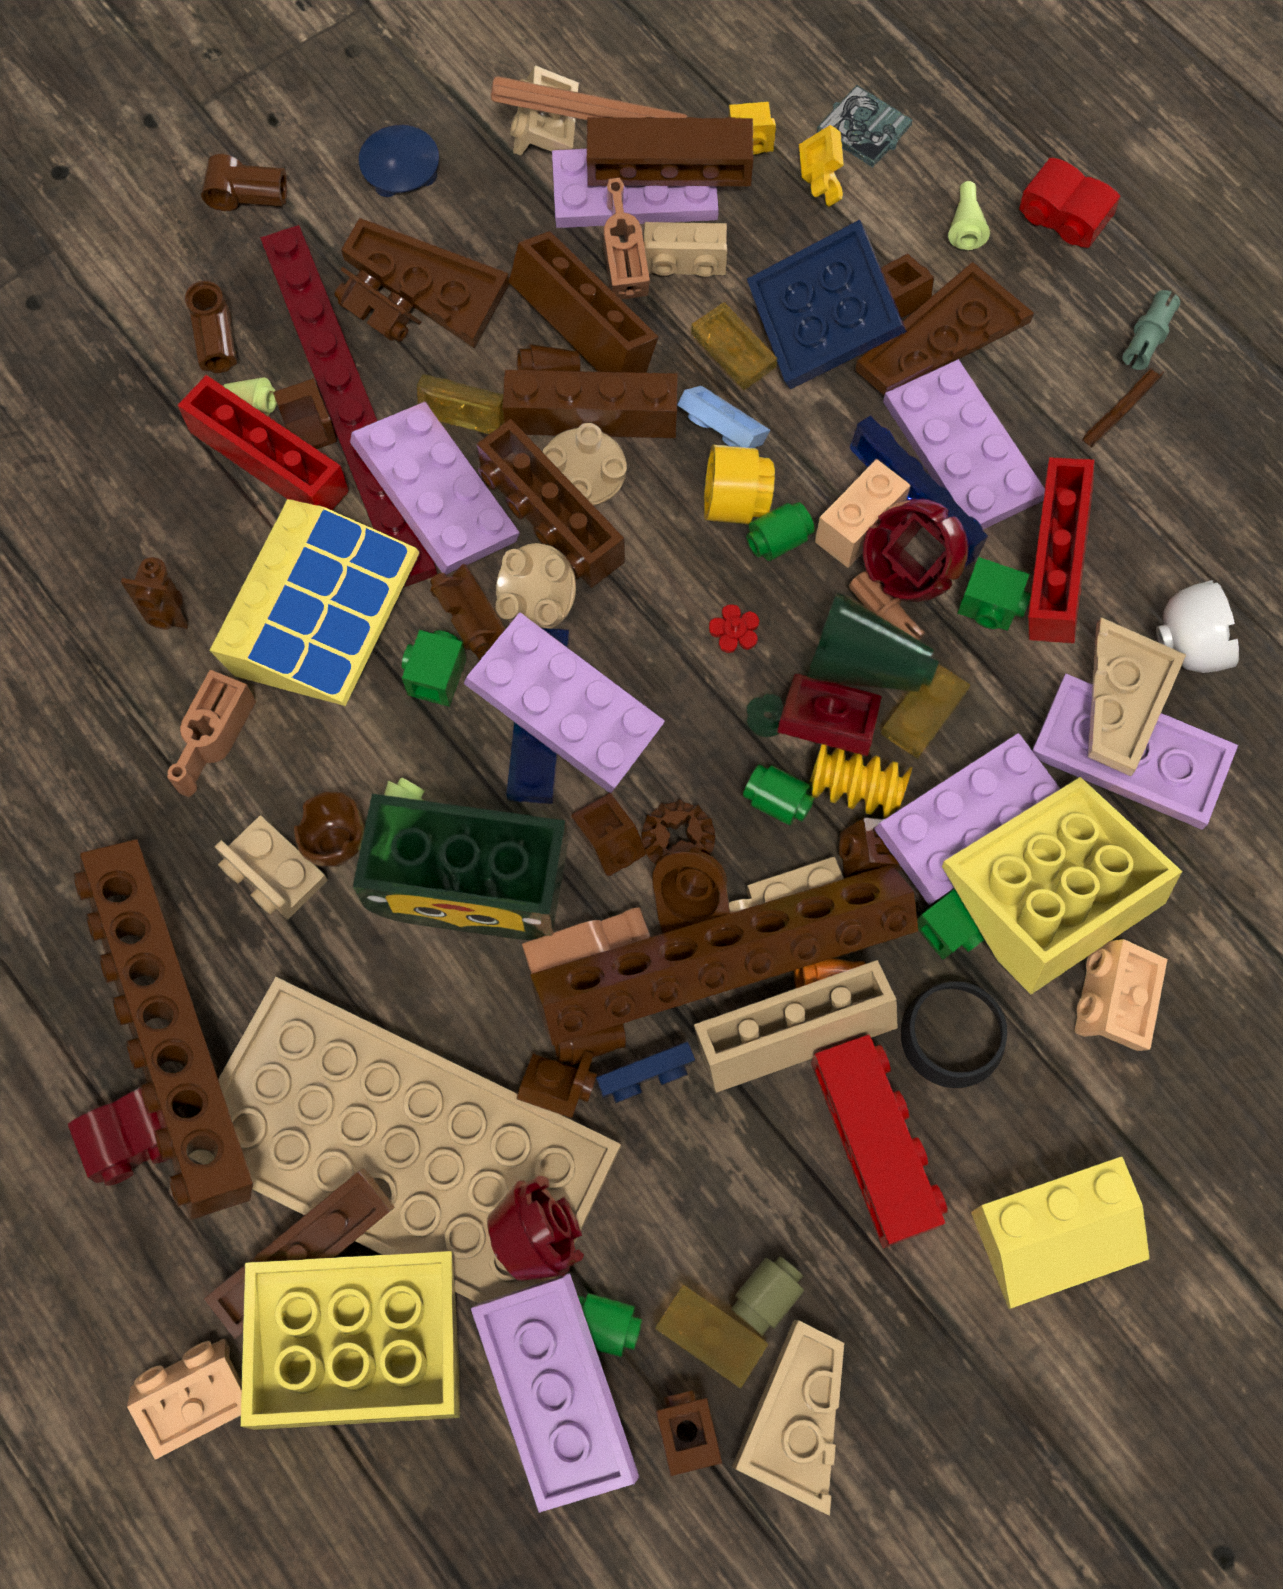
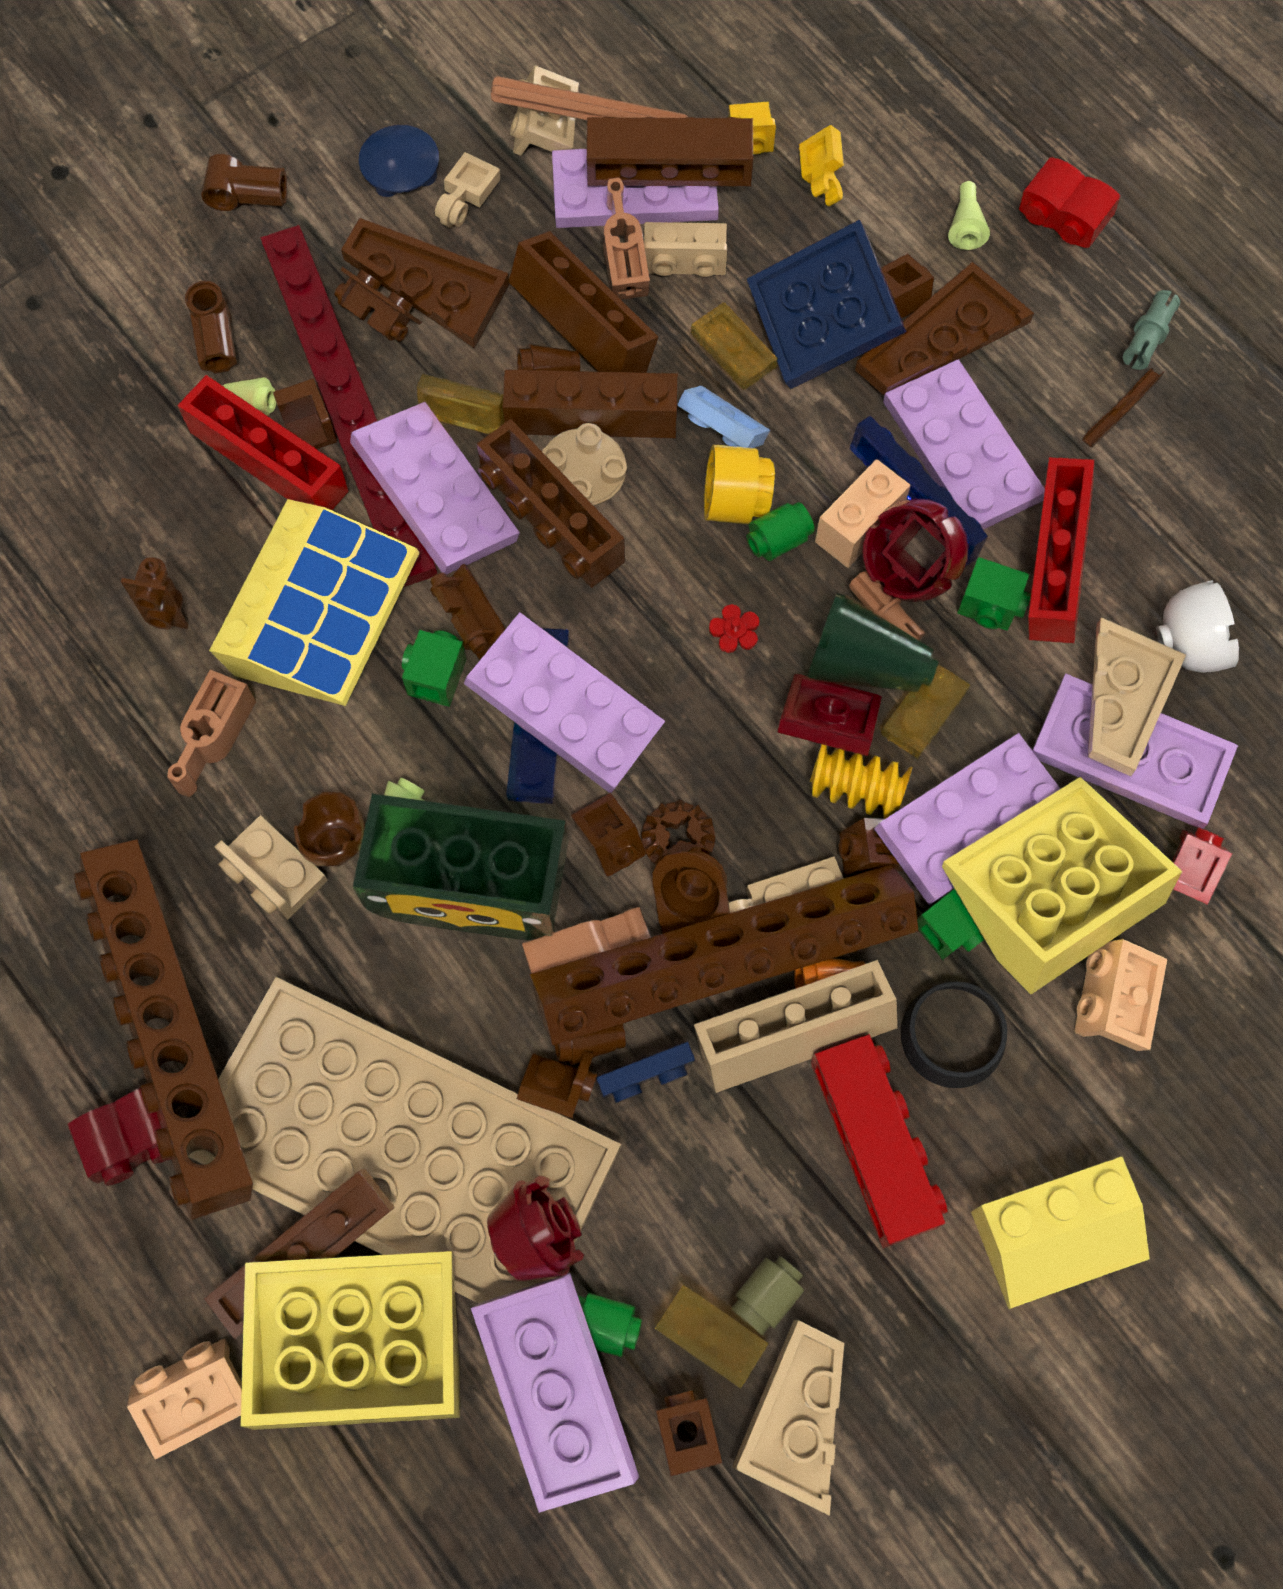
(467, 181): none -> tan plate
(537, 584): tan dish -> none
(758, 722): clear green plate -> none
(779, 794): green brick -> none
(866, 125): piece -> none
(1201, 863): none -> bracket

